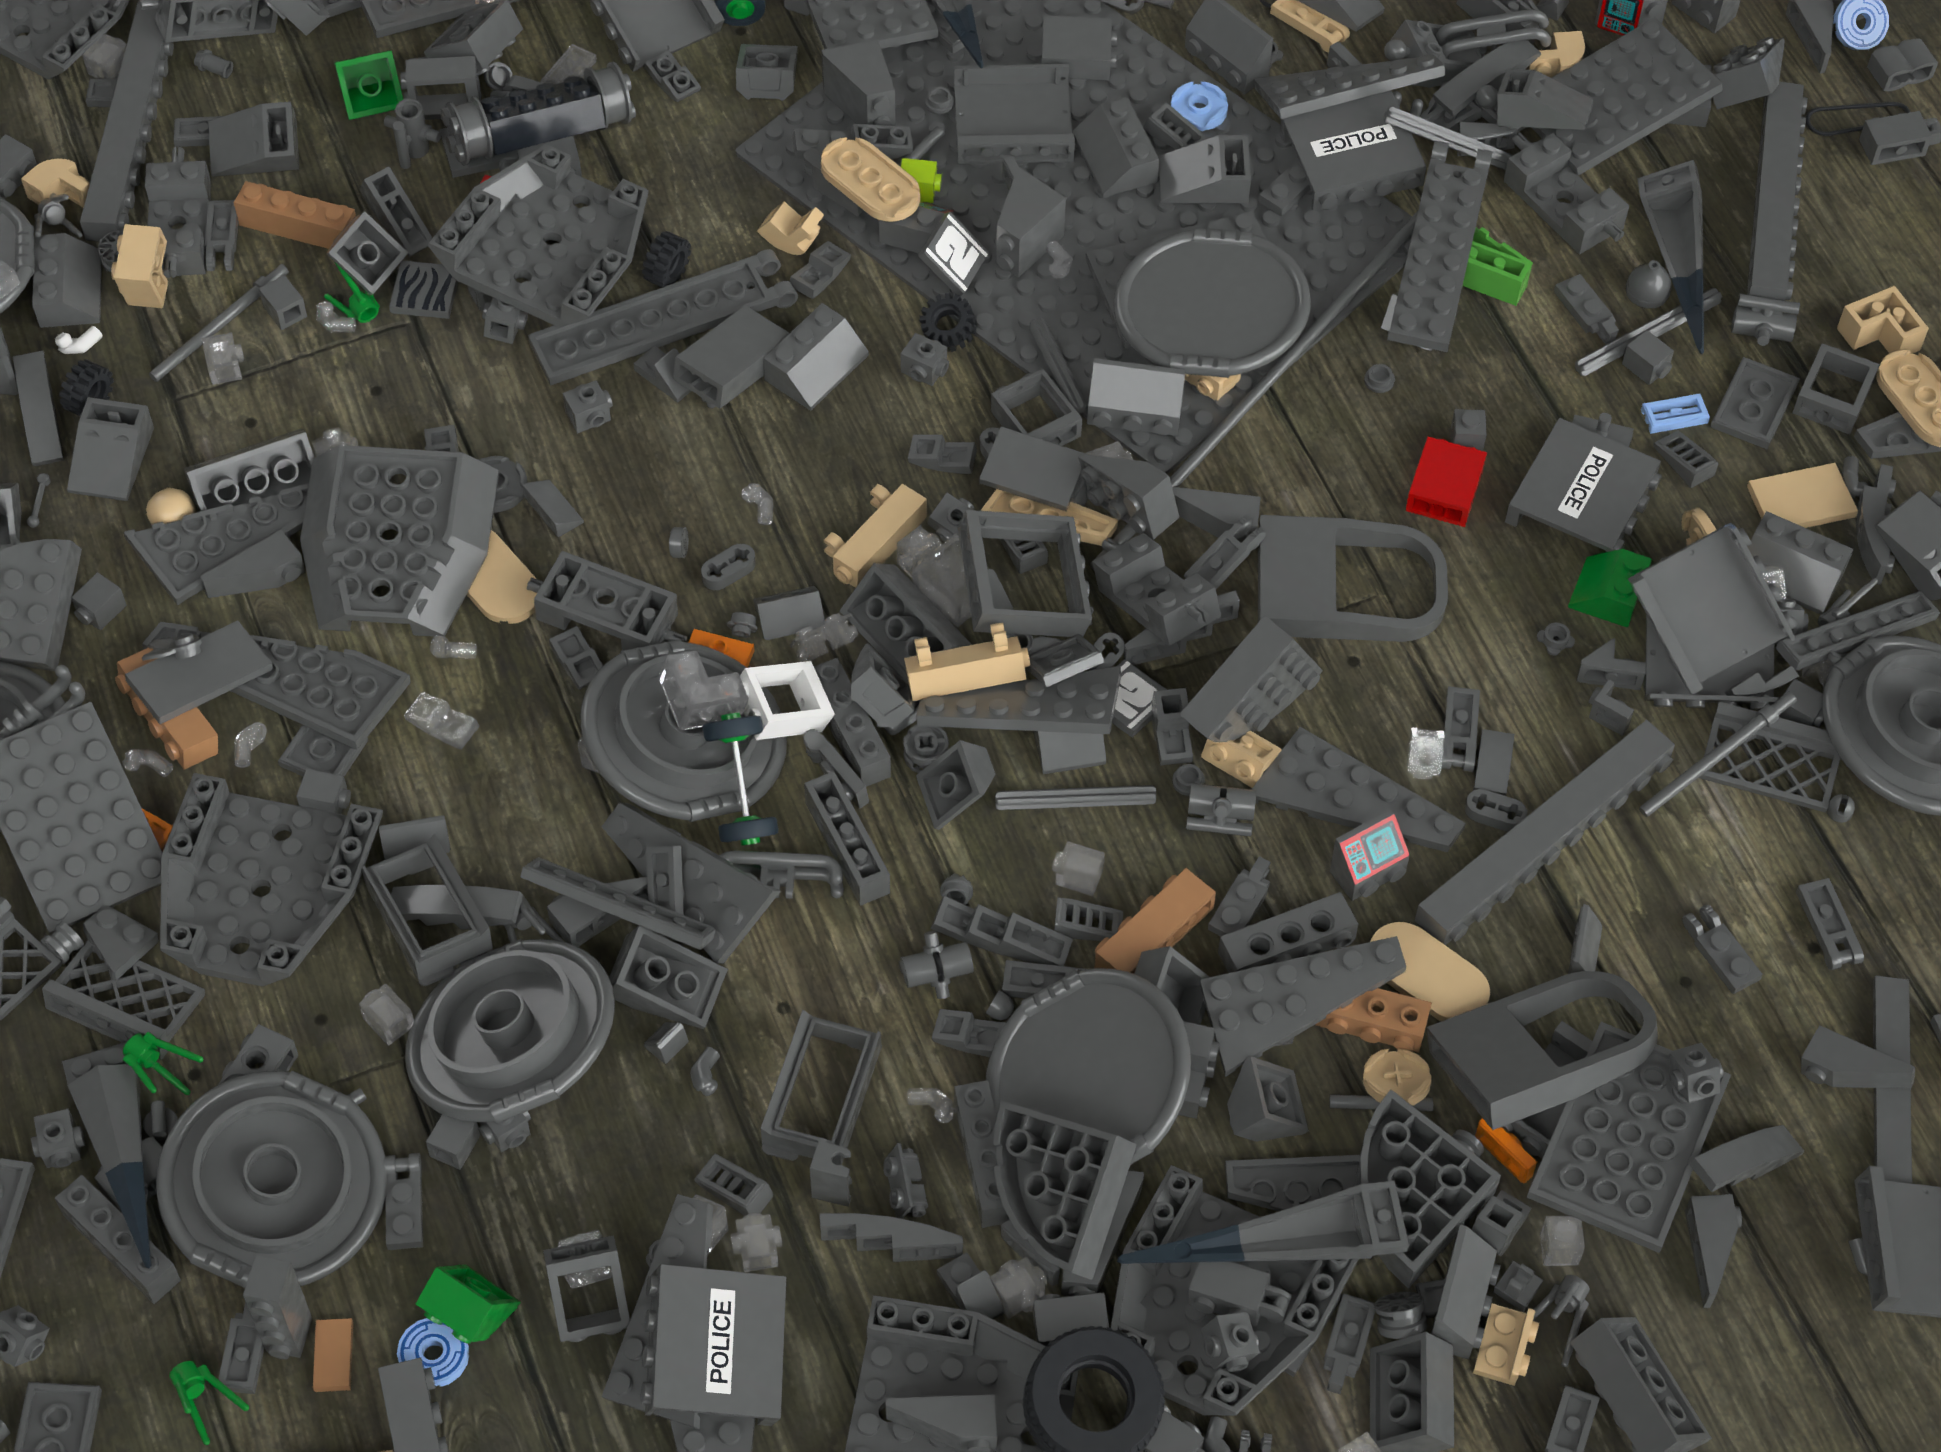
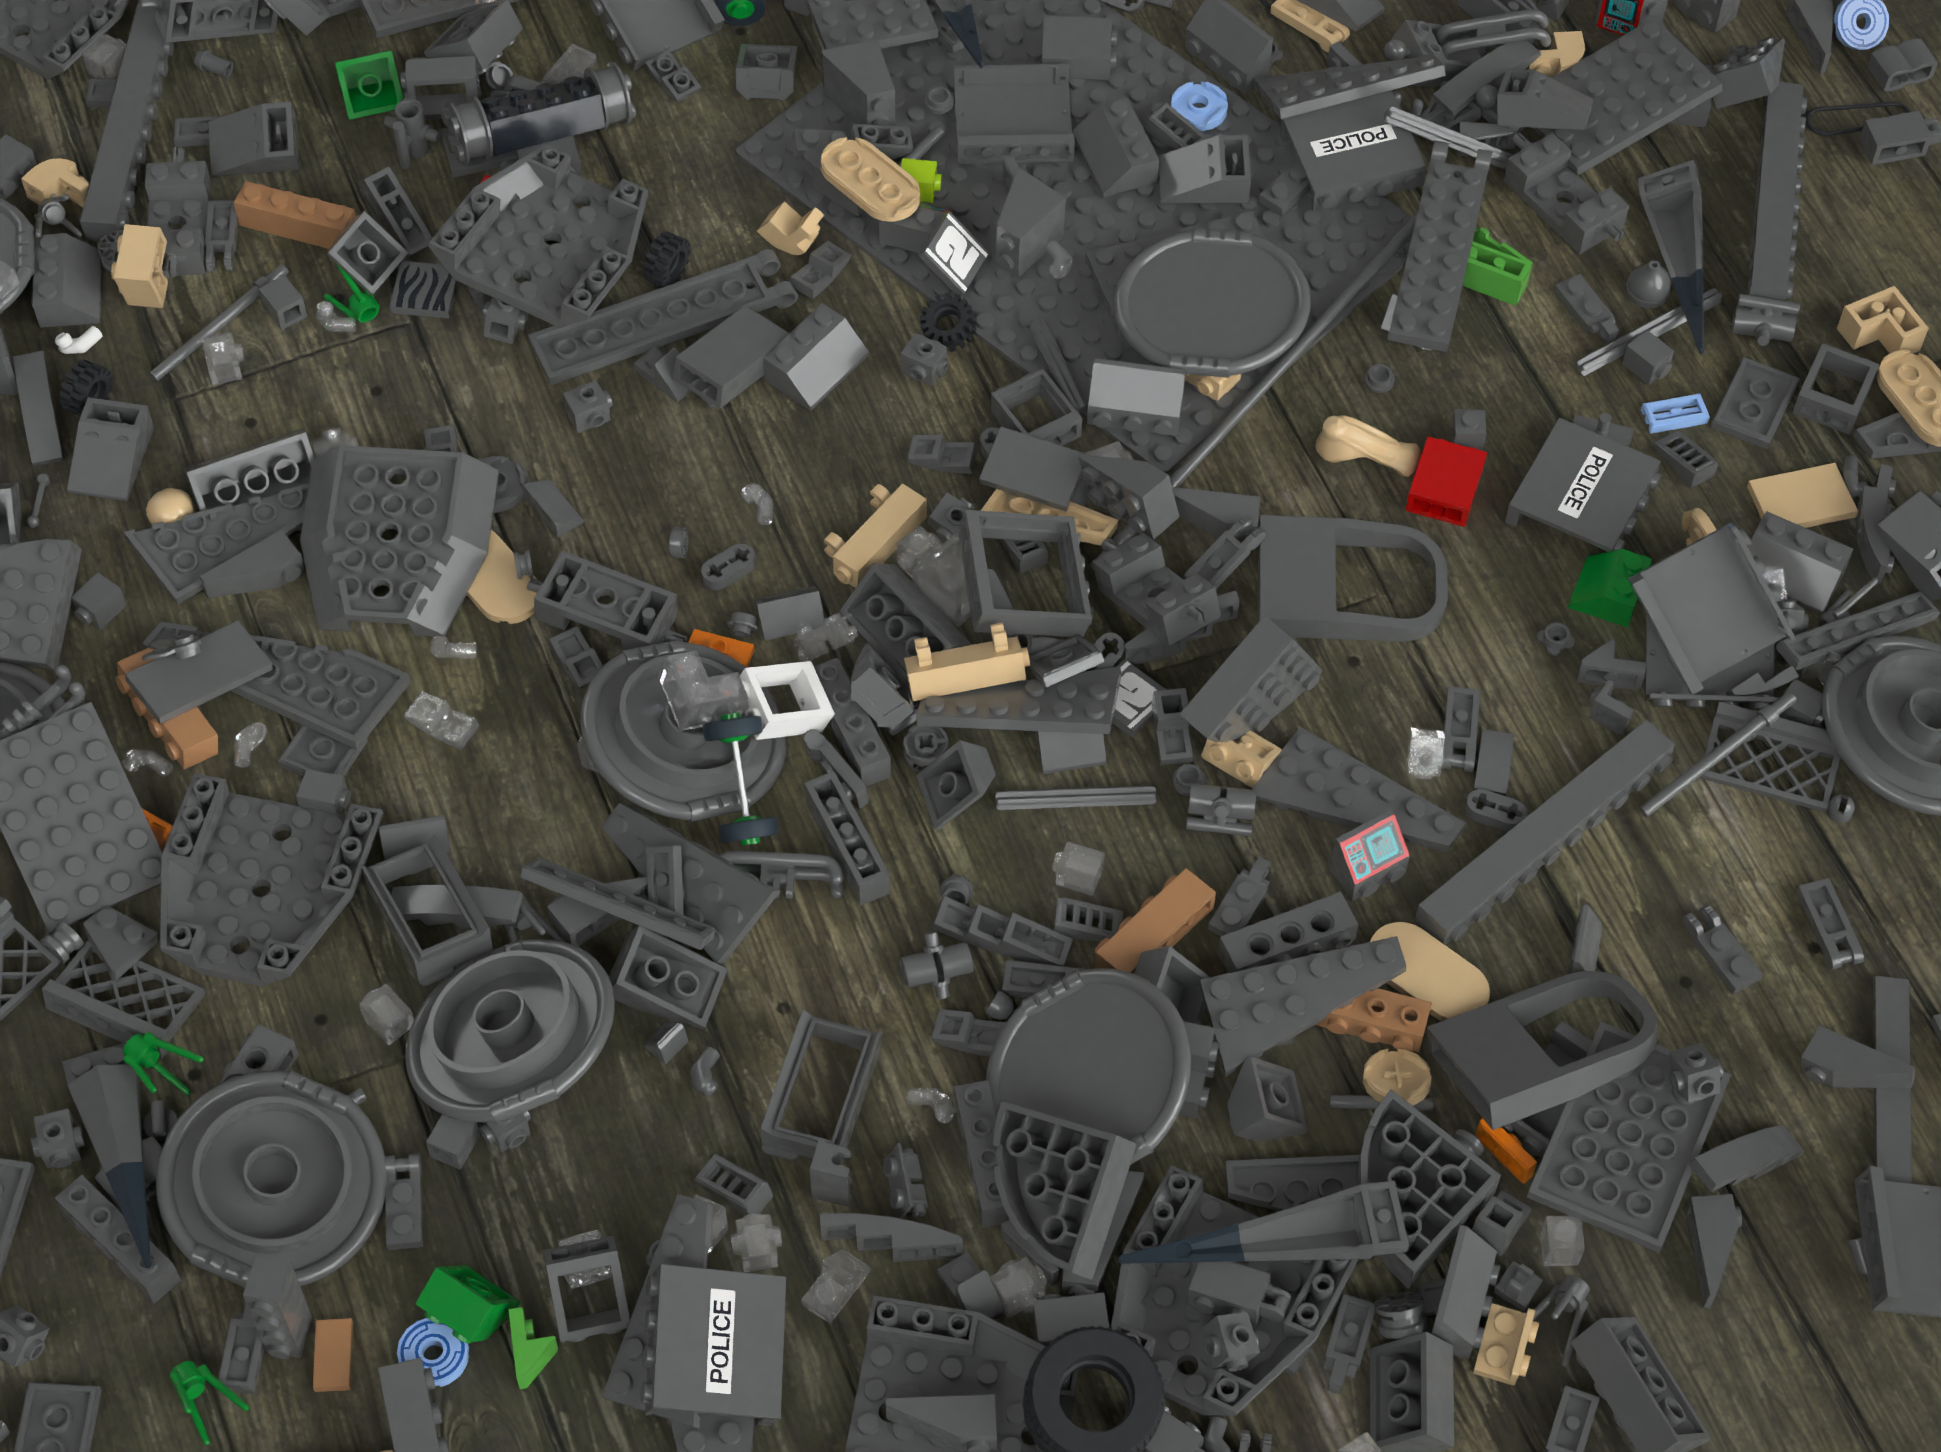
(523, 564): none -> dark grey bush
(529, 1353): none -> bright green slope
(837, 1283): none -> clear slope
(1350, 438): none -> tan hair

